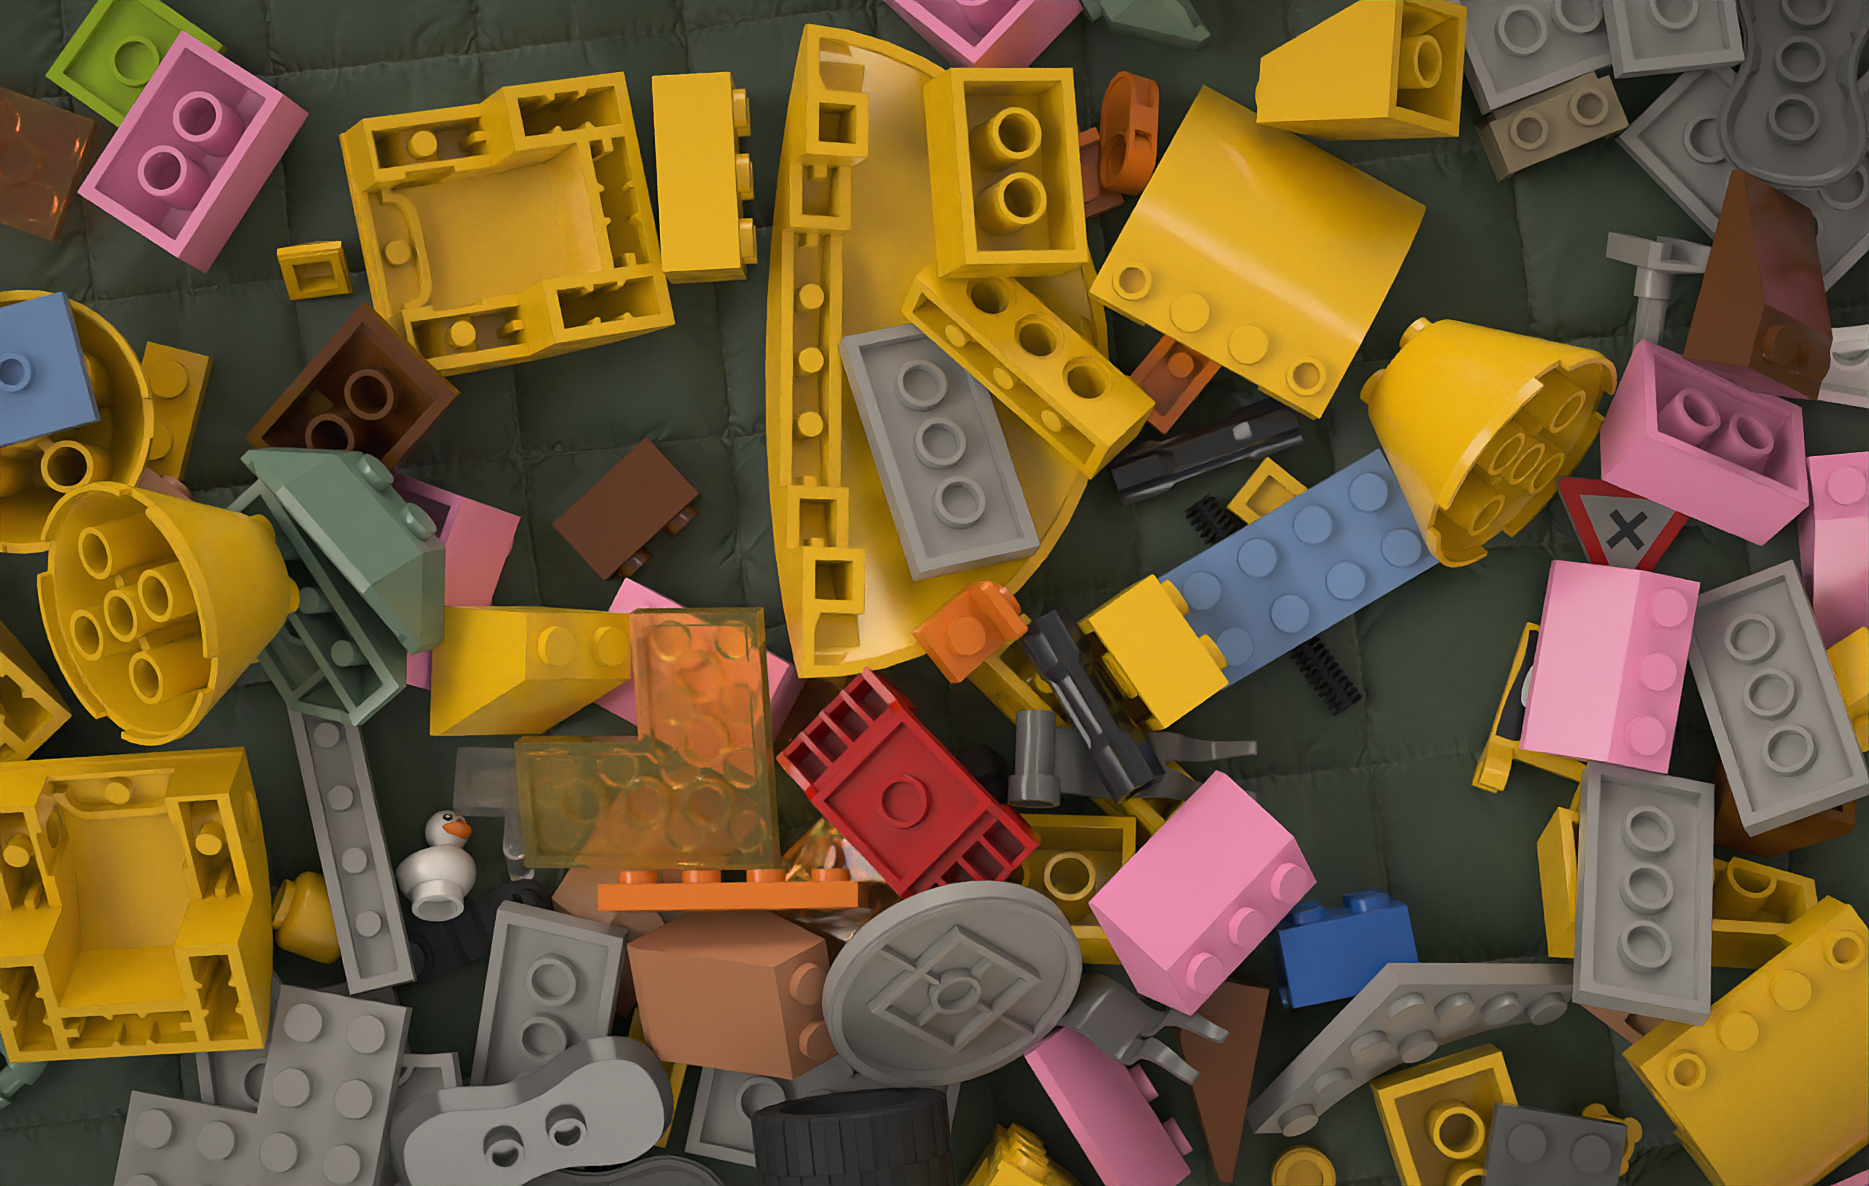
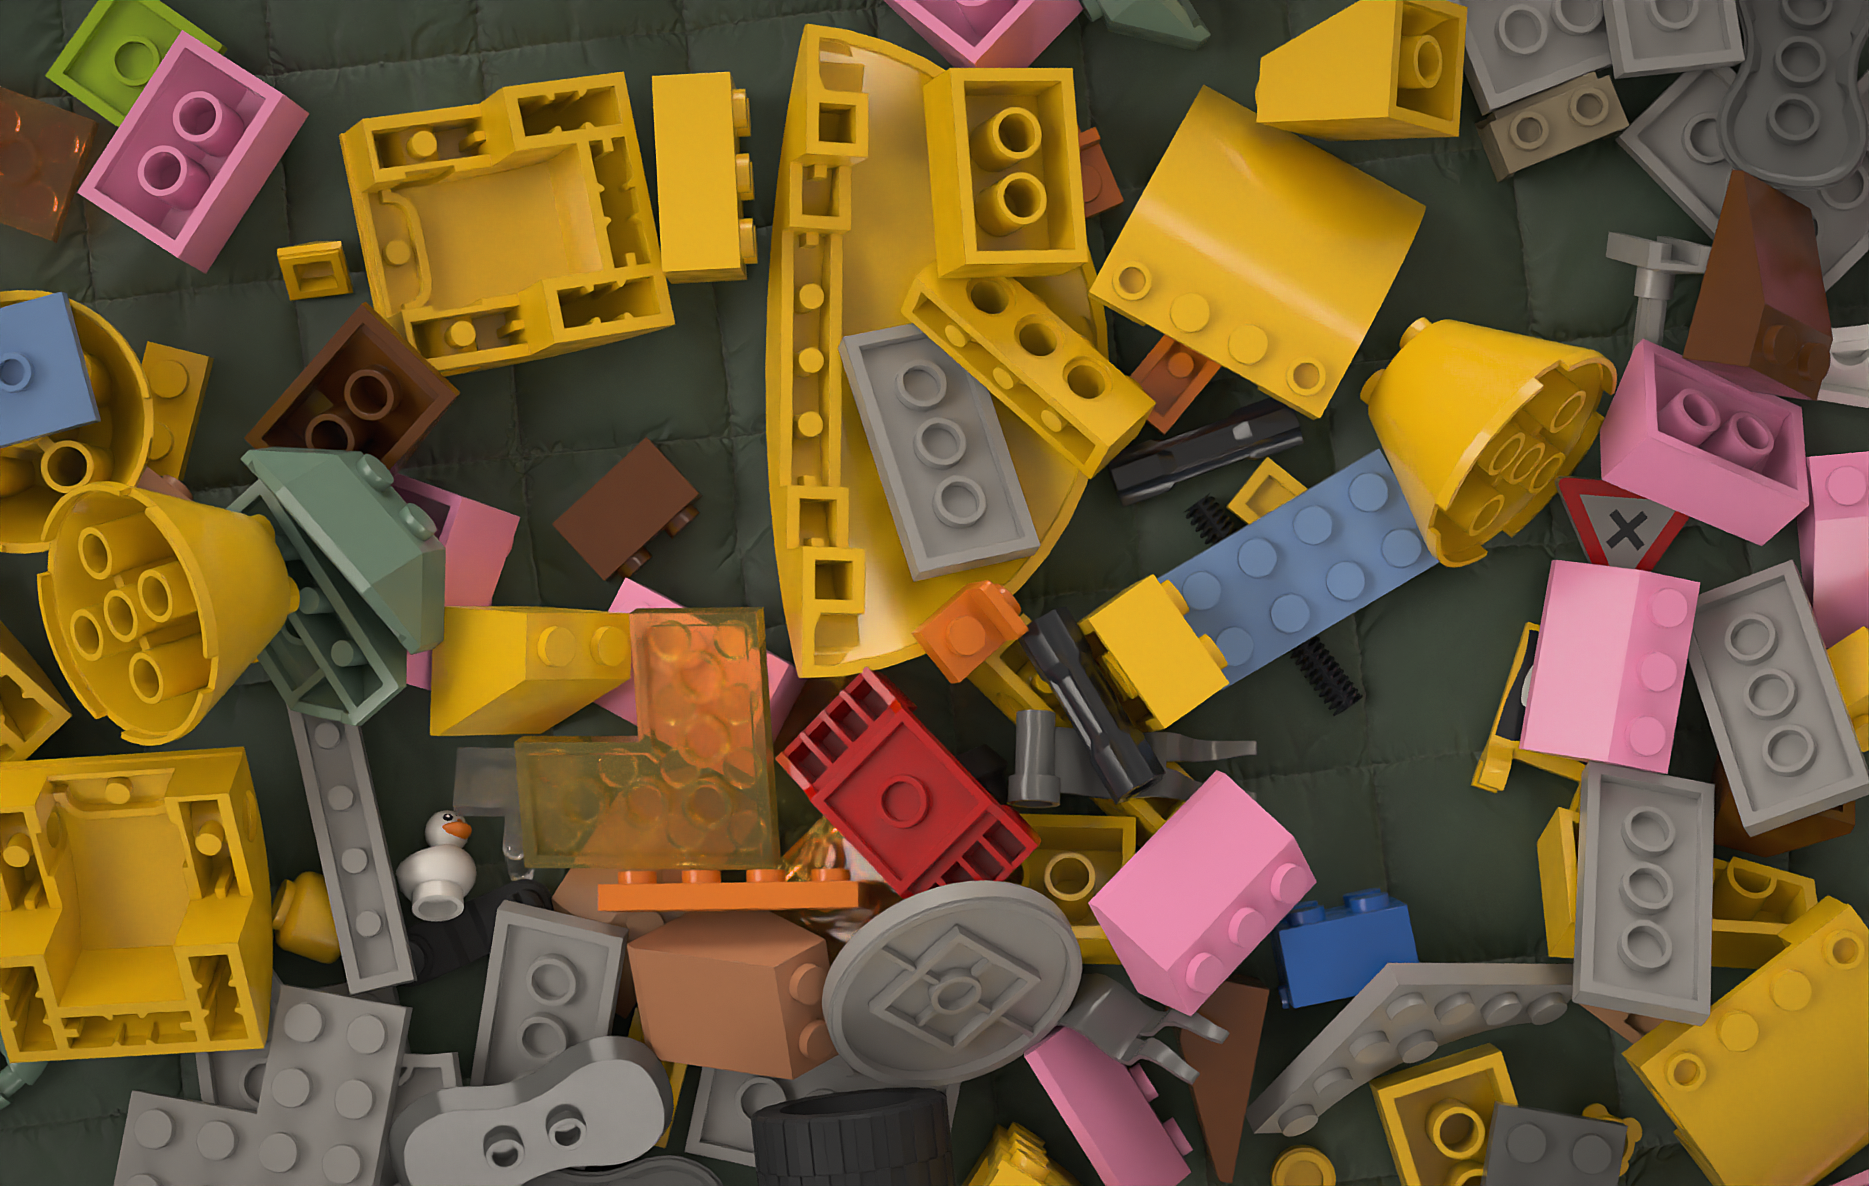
(1128, 133): orange piece -> none

